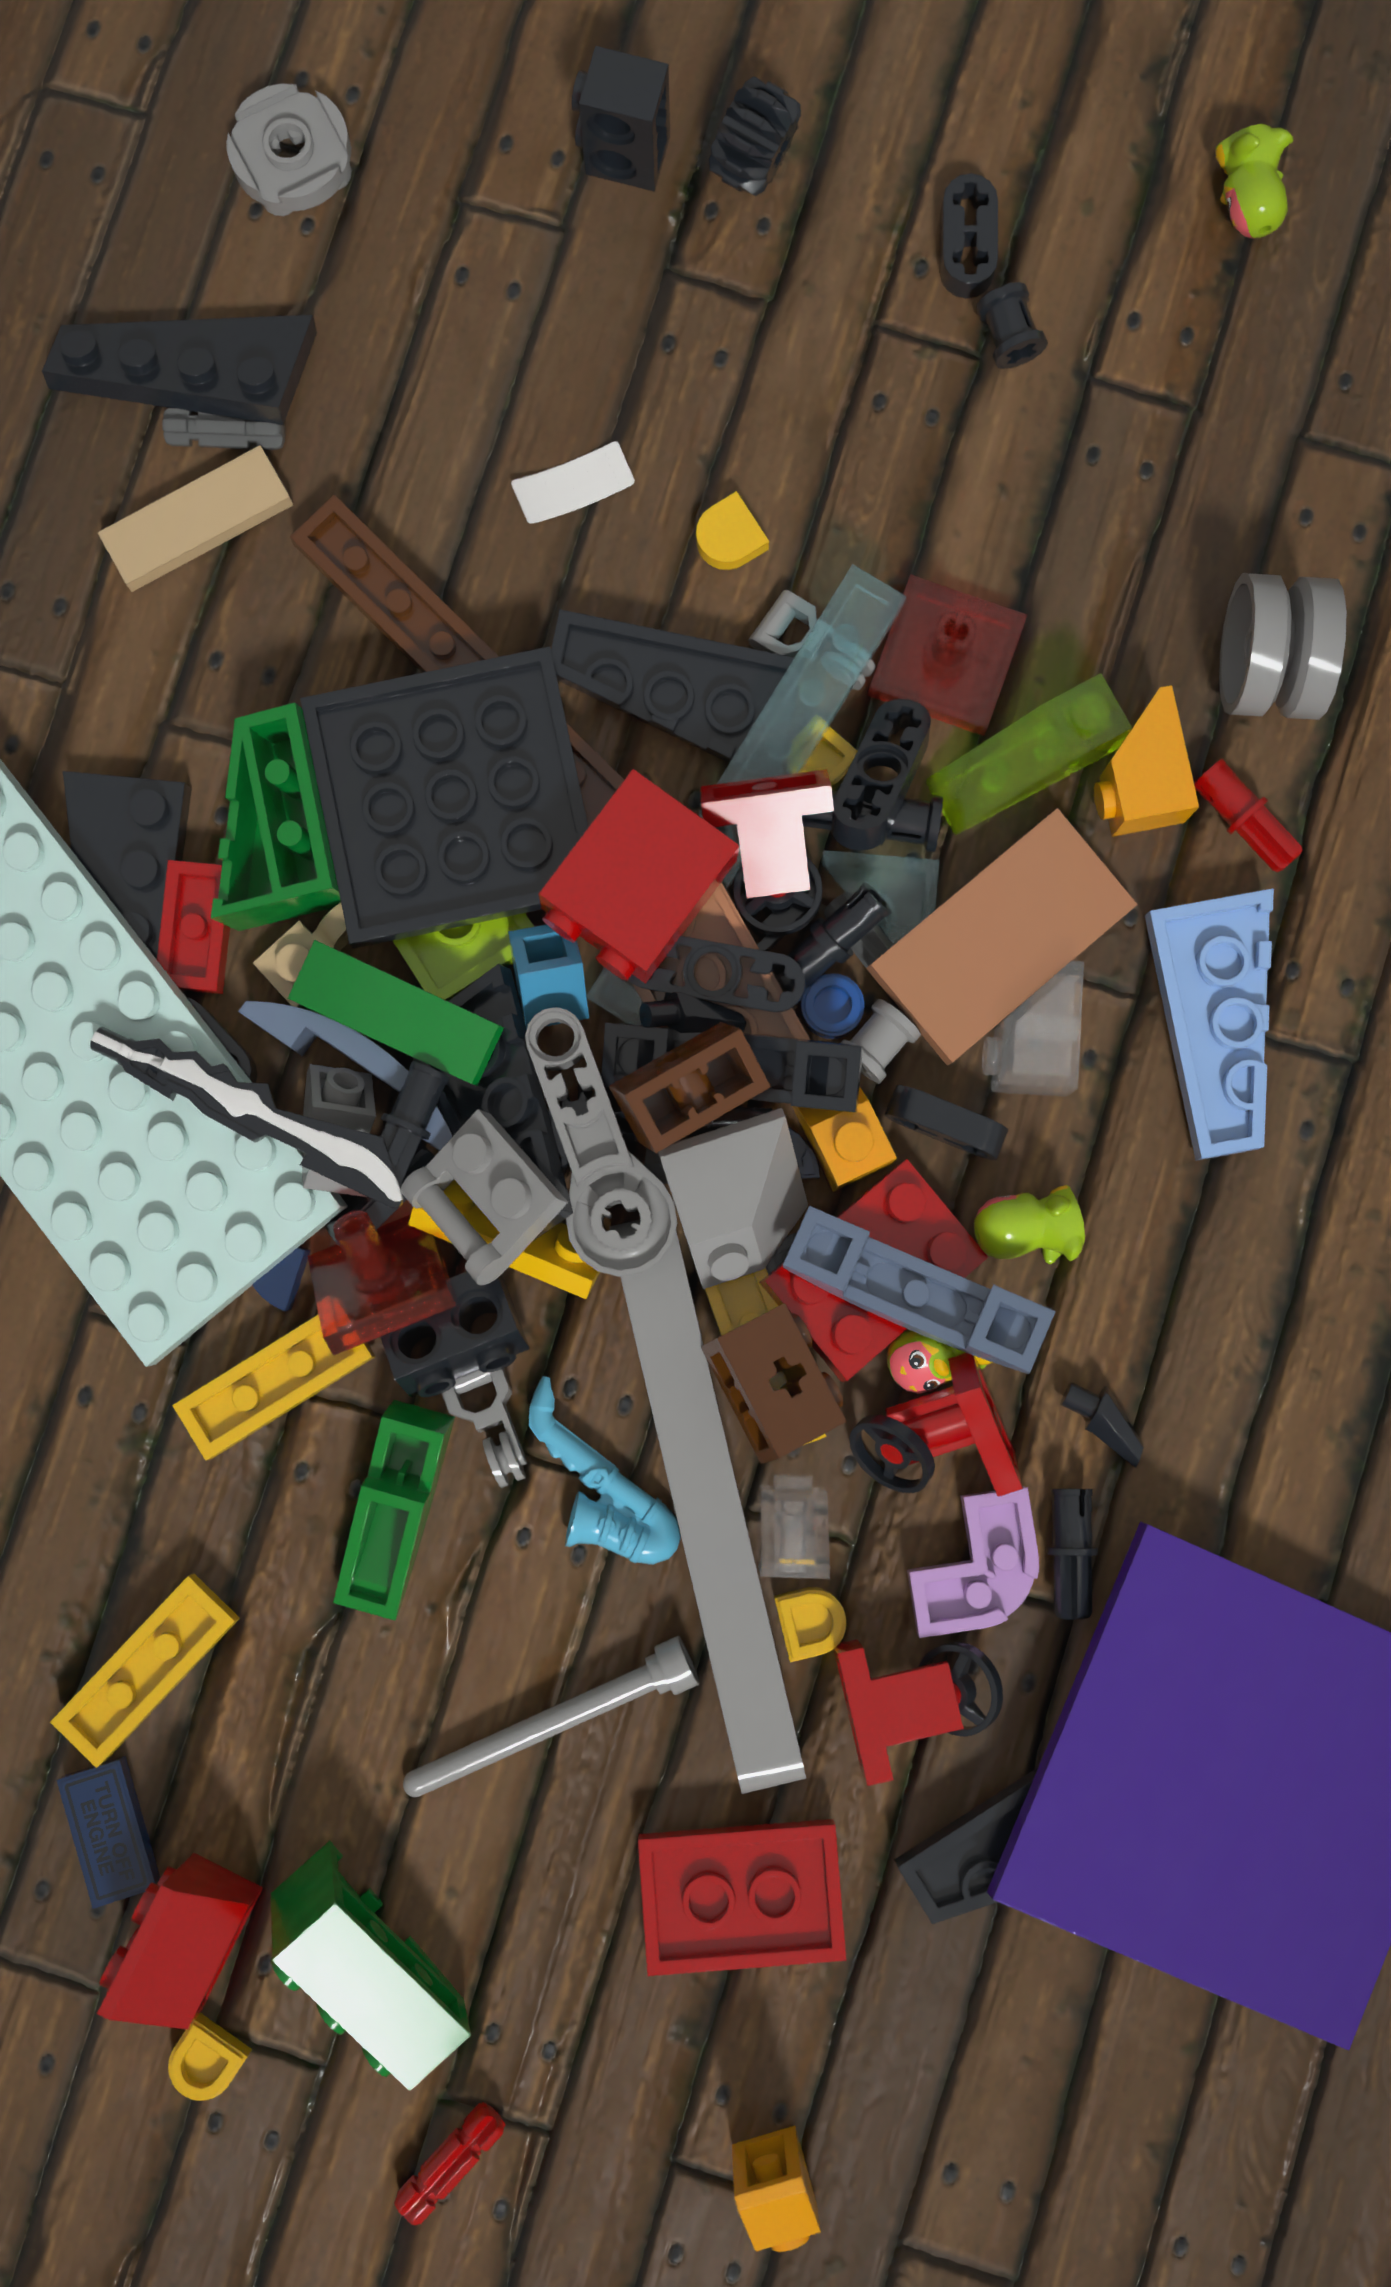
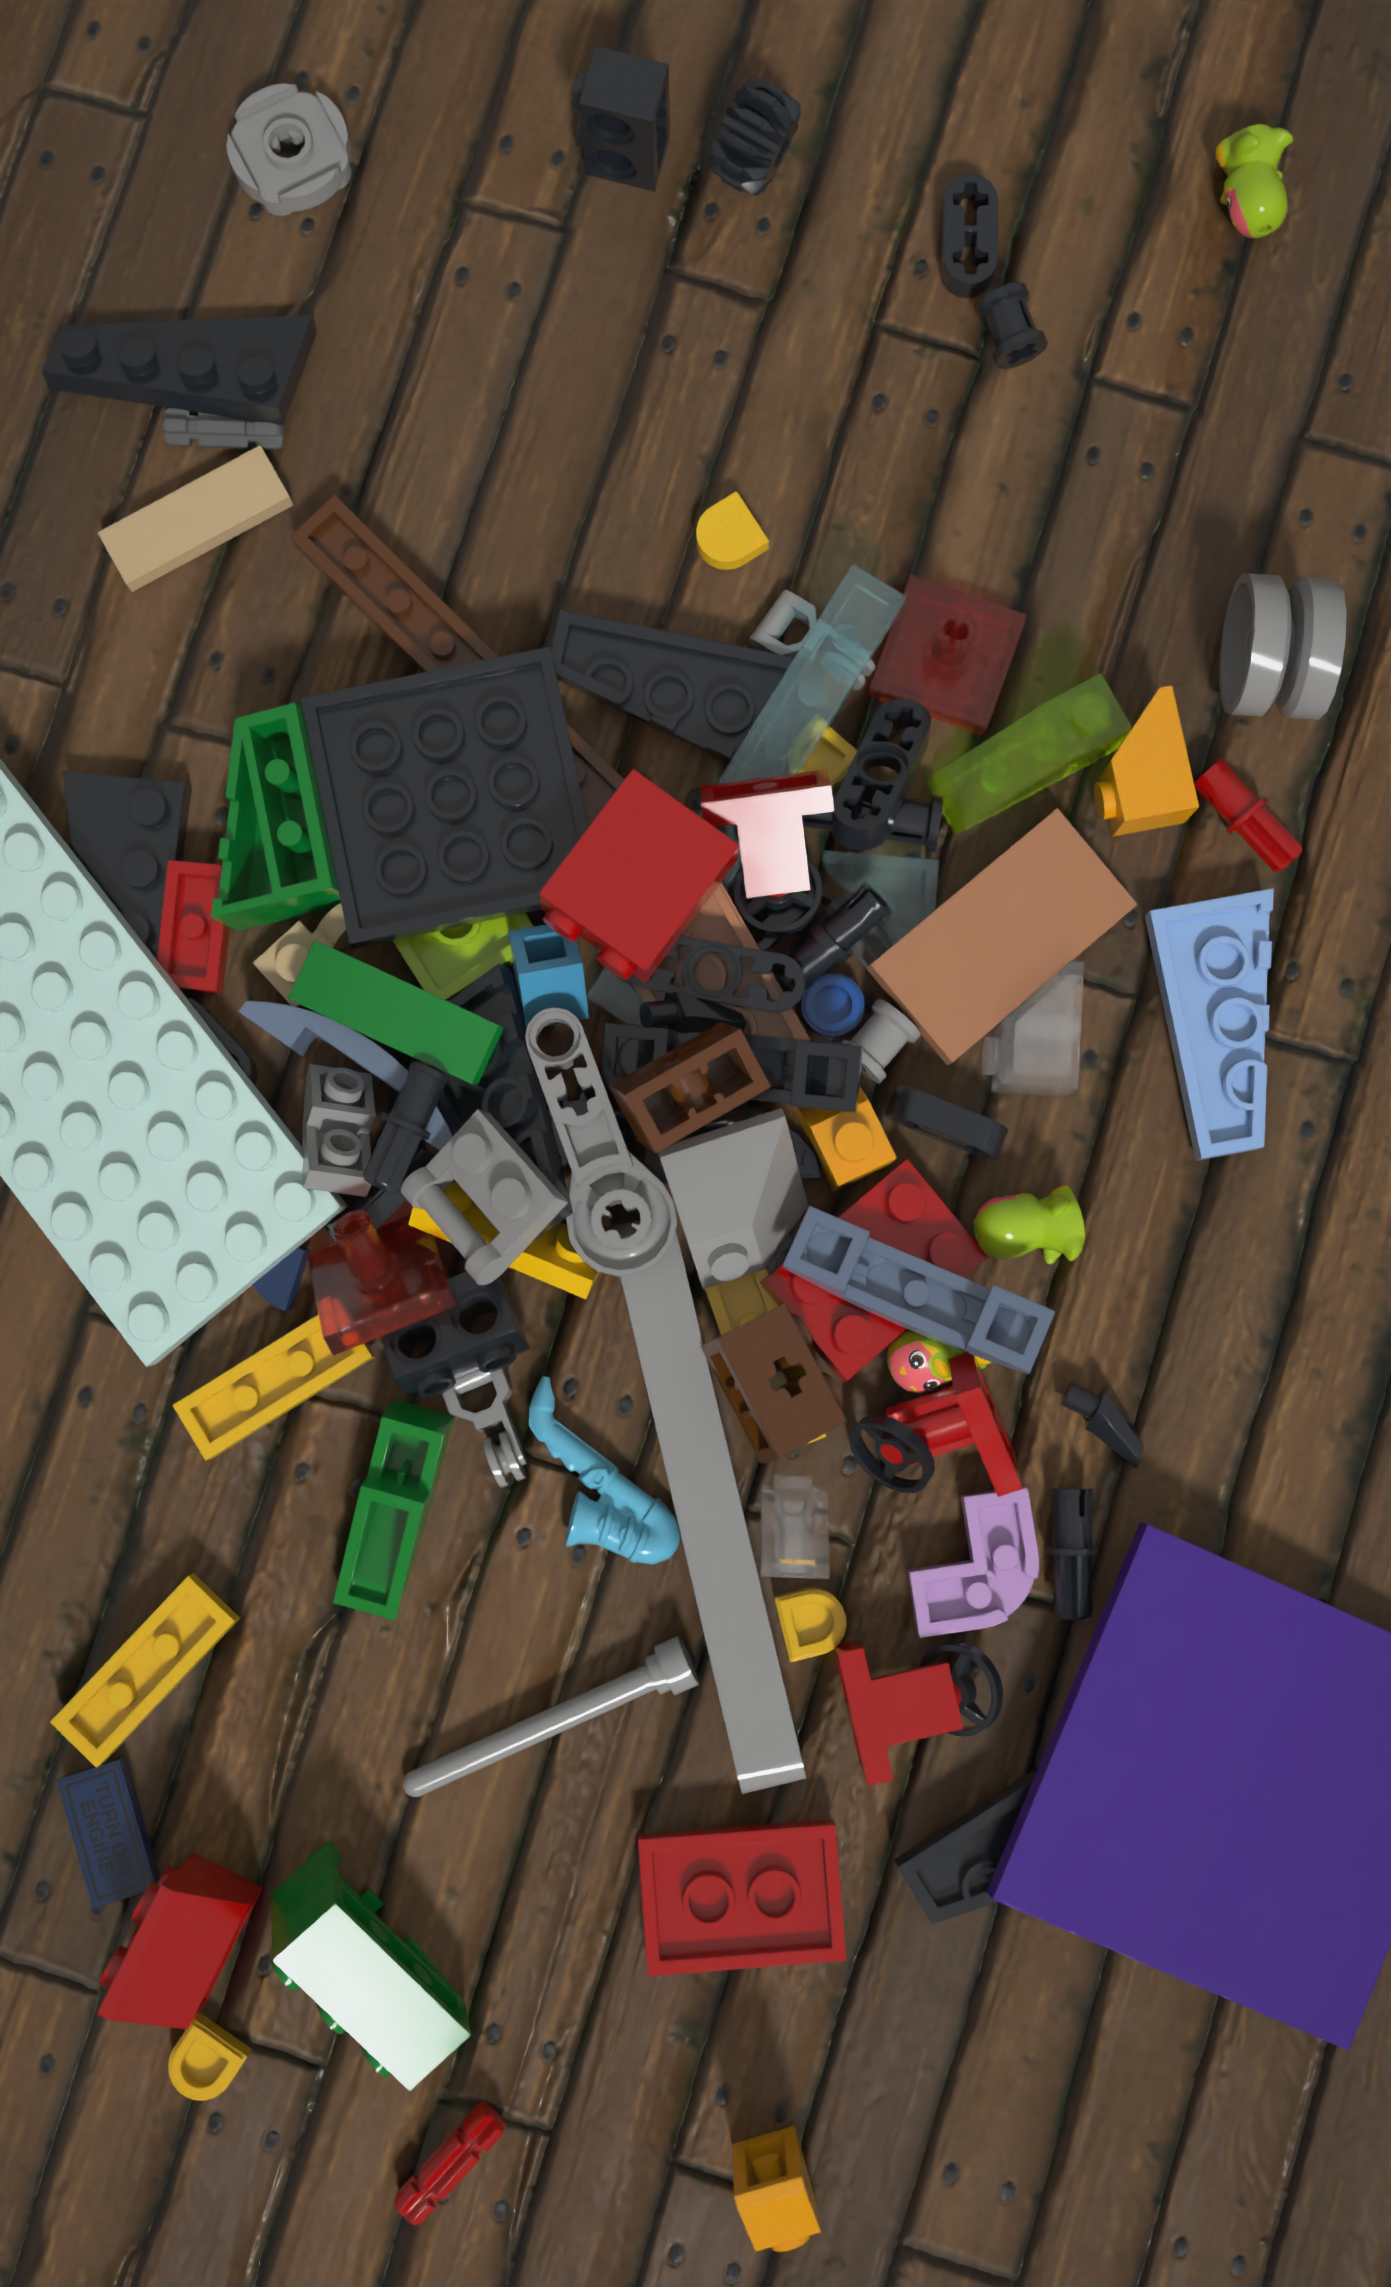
(331, 1150): black sword -> none
(573, 484): white sticker -> none

